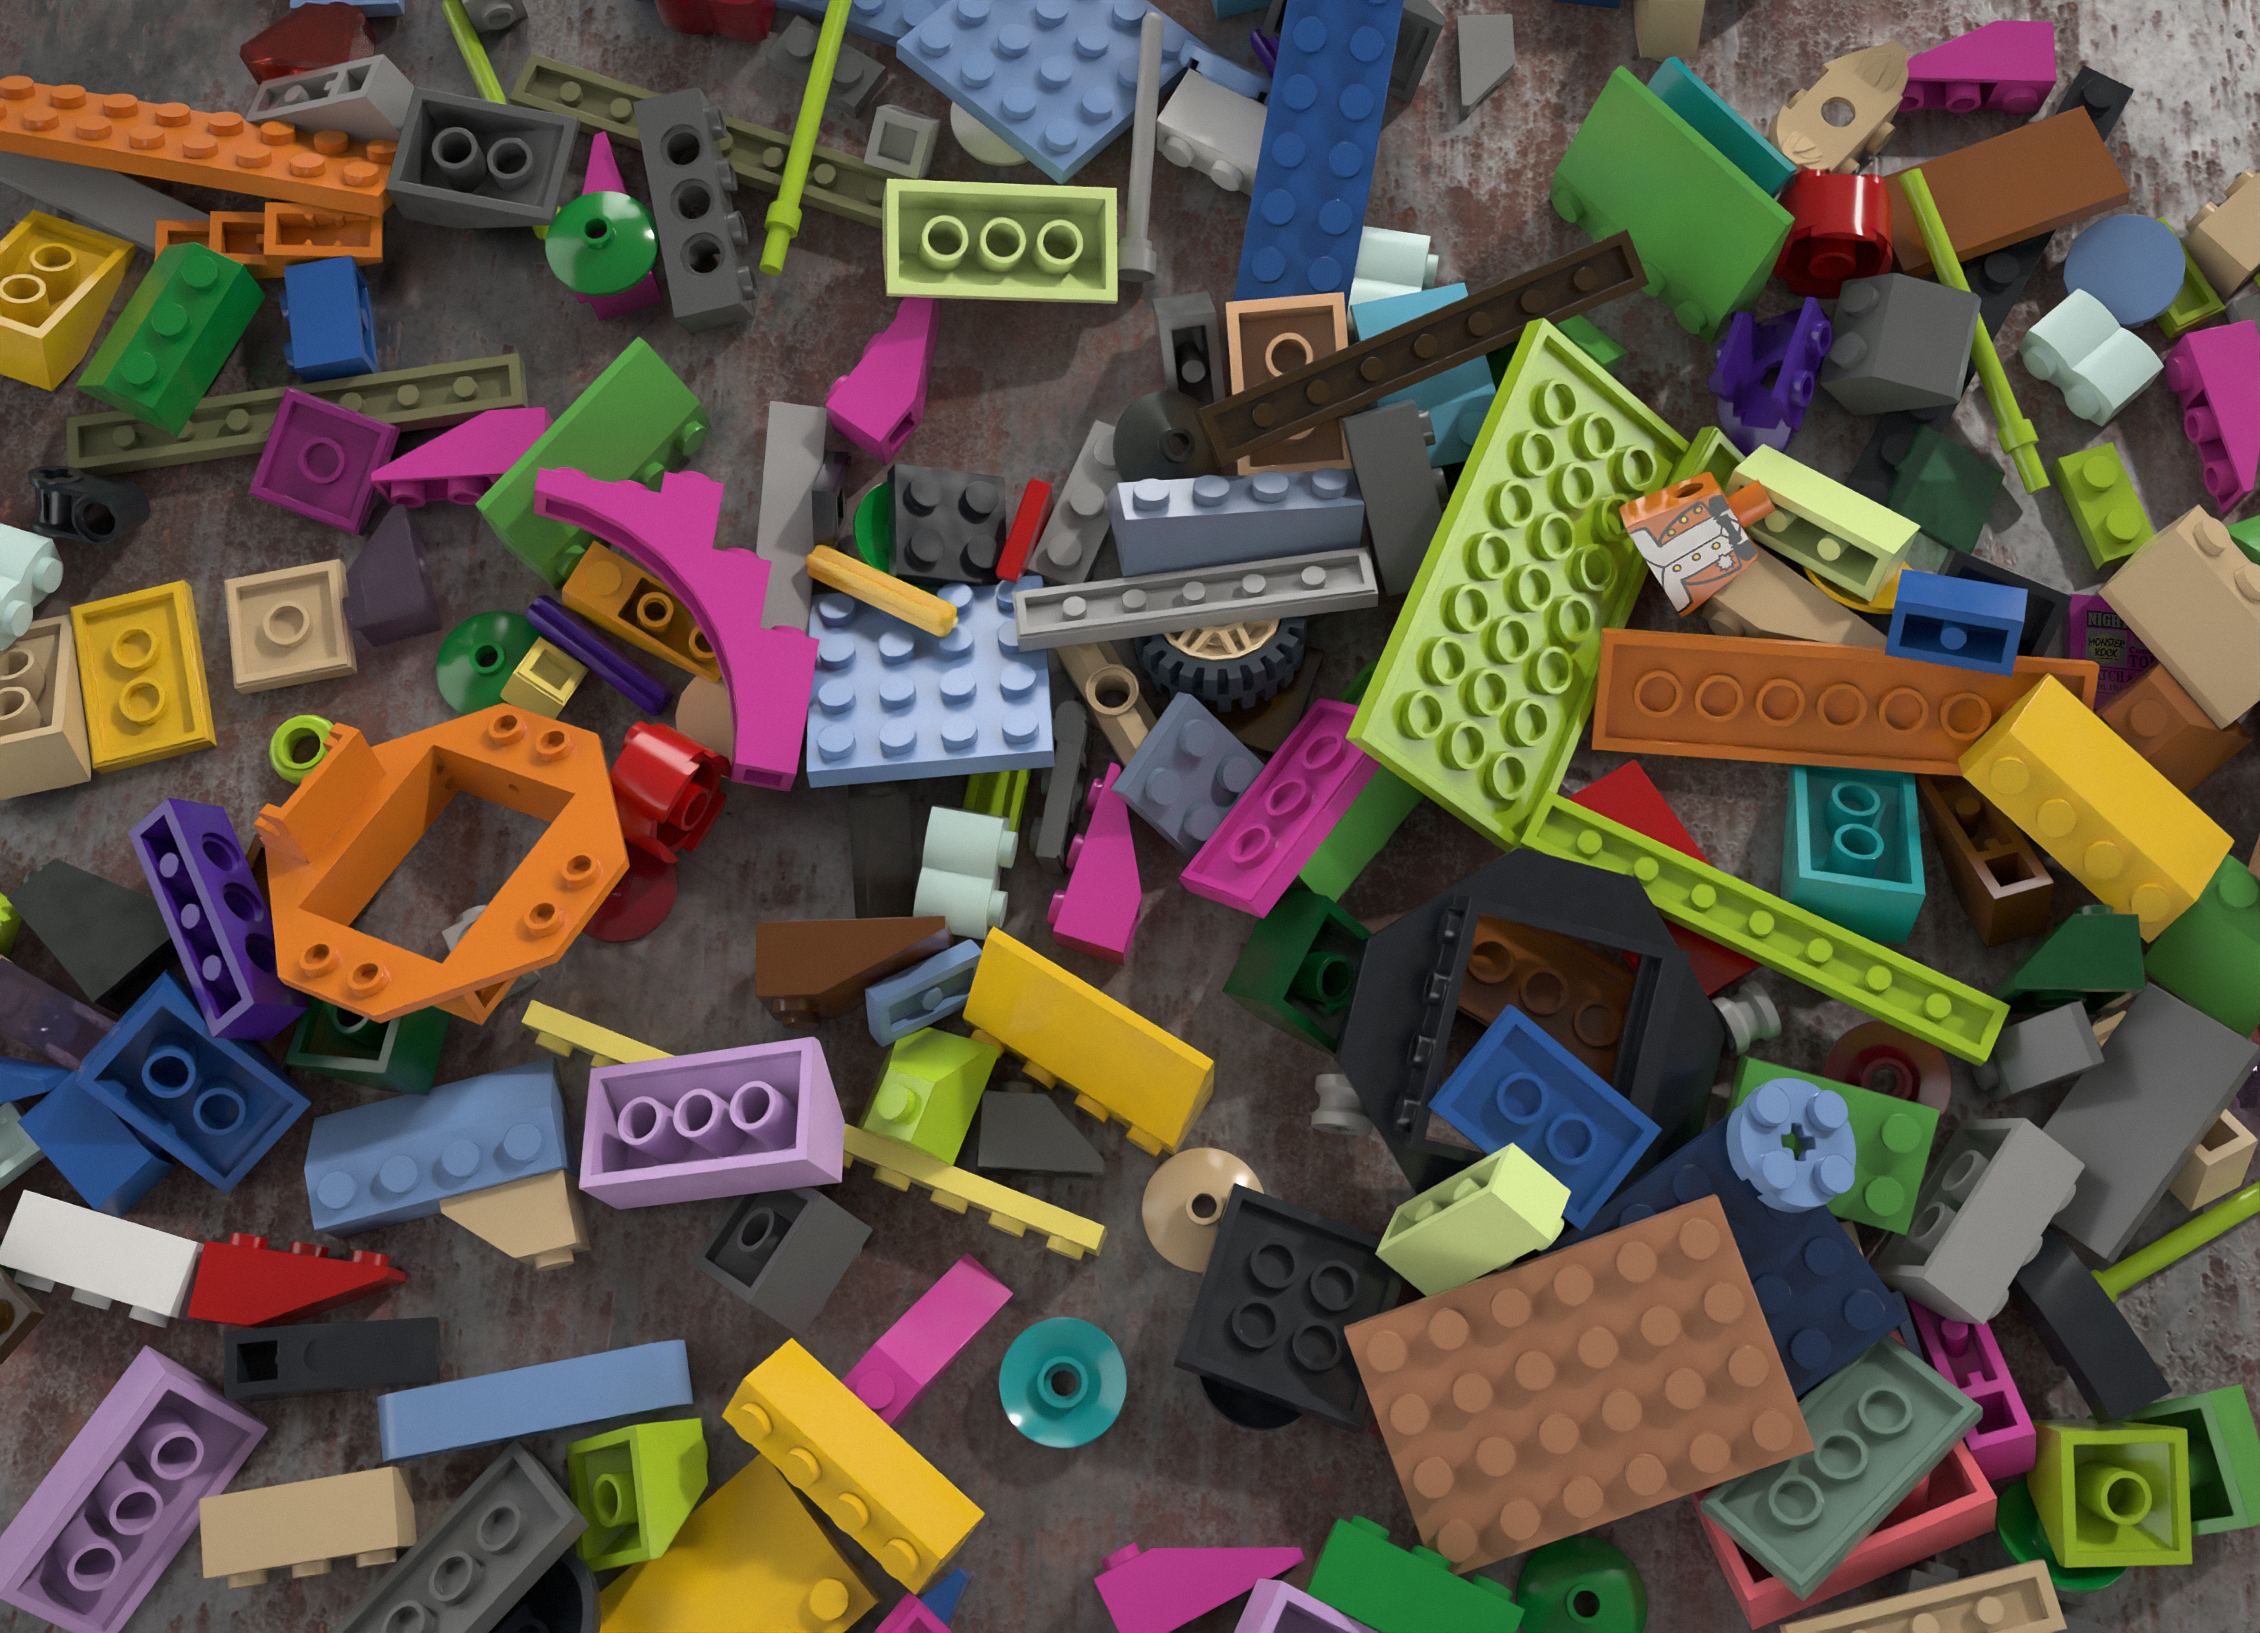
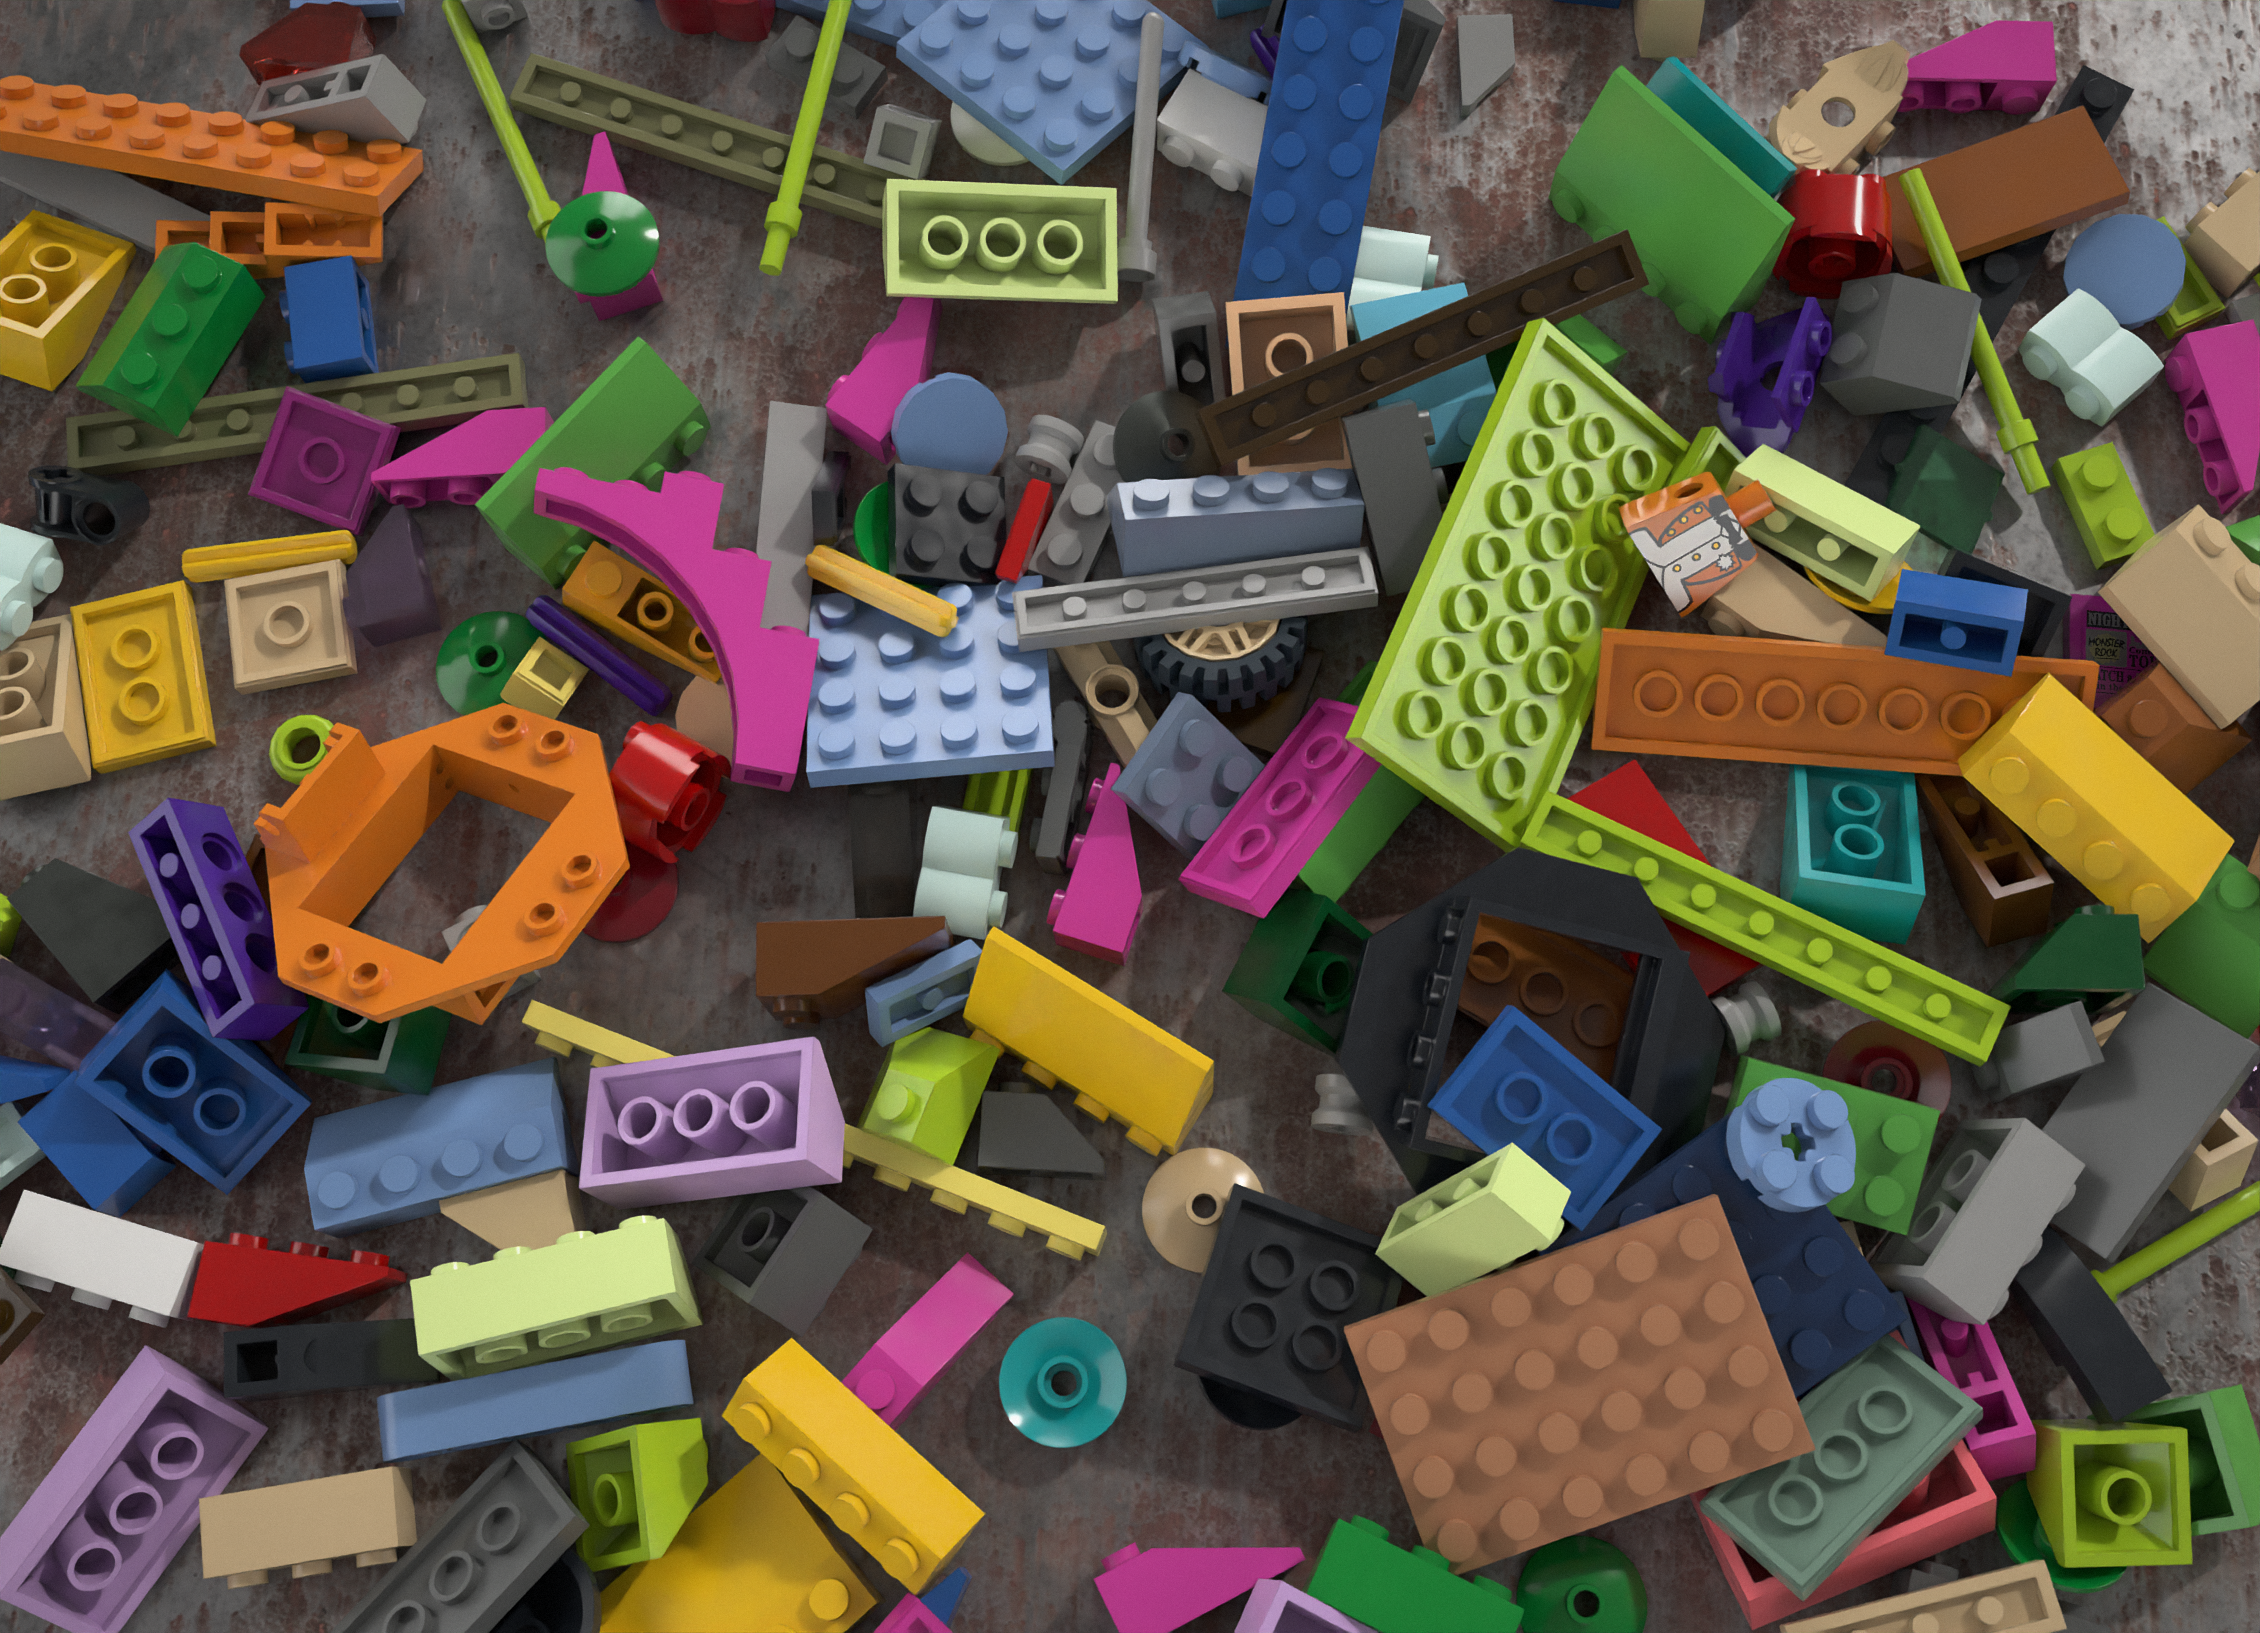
(267, 555): none -> yellow axle
(480, 162): dark grey slope -> none
(555, 1300): none -> yellowish green slope
(666, 130): dark grey brick -> none
(950, 425): none -> medium blue tile
(1049, 449): none -> light grey wheel

